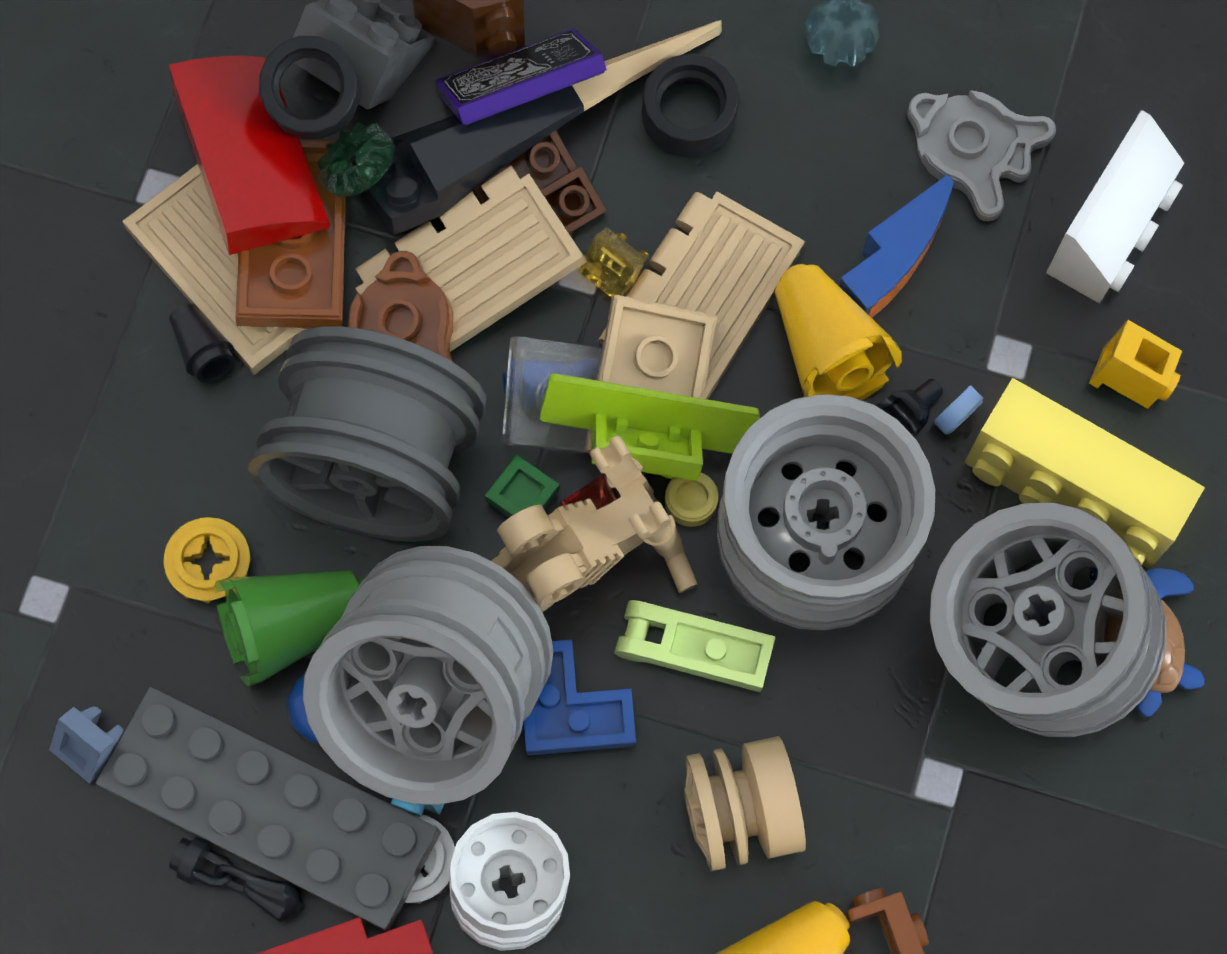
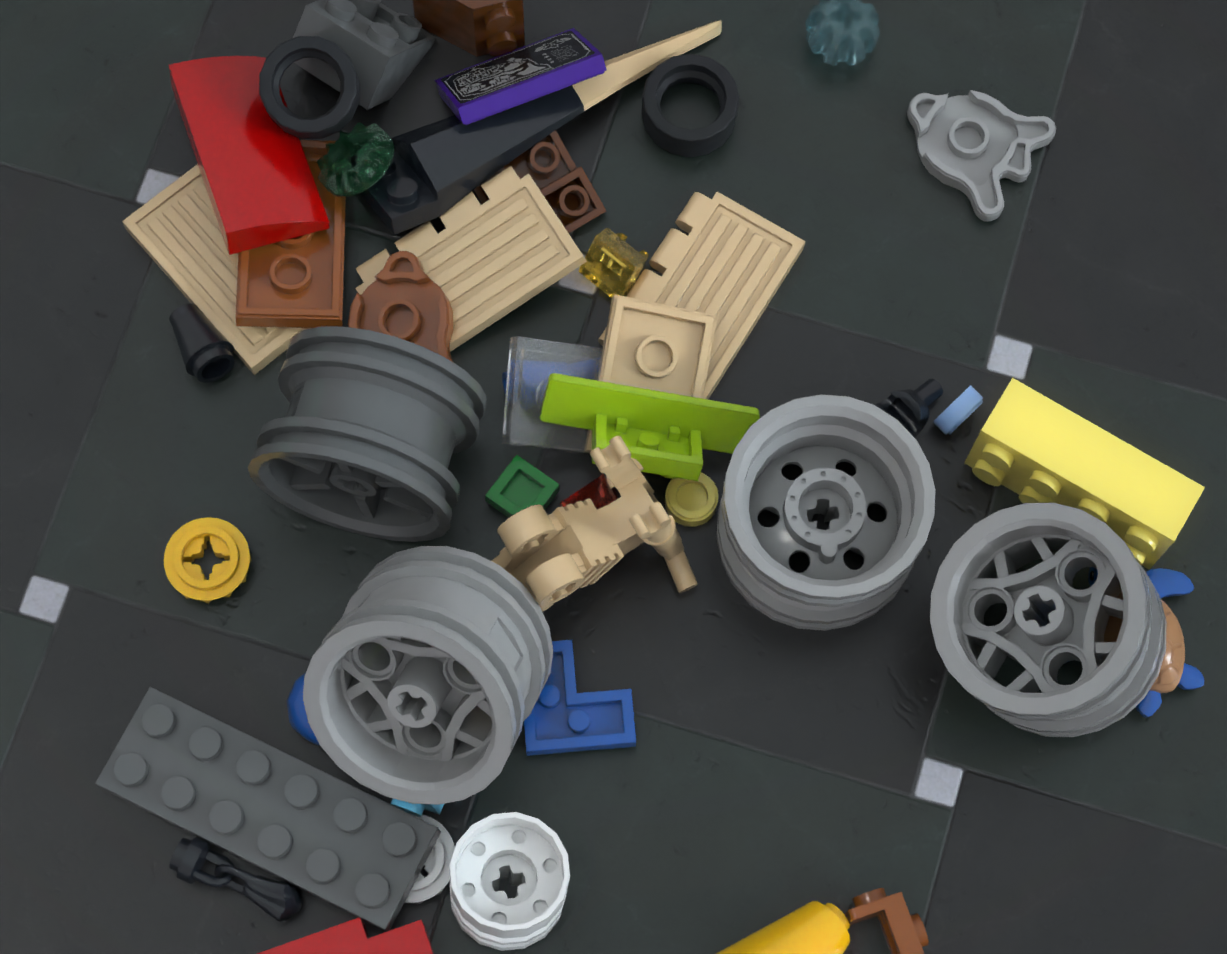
(83, 743): sand blue tile -> none
(281, 617): bright green cone -> none
(696, 645): yellowish green plate -> none
(745, 803): tan wheel -> none
(832, 337): yellow cone -> none
(897, 249): blue slope -> none
(1119, 212): white slope -> none
(1138, 365): yellow brick -> none

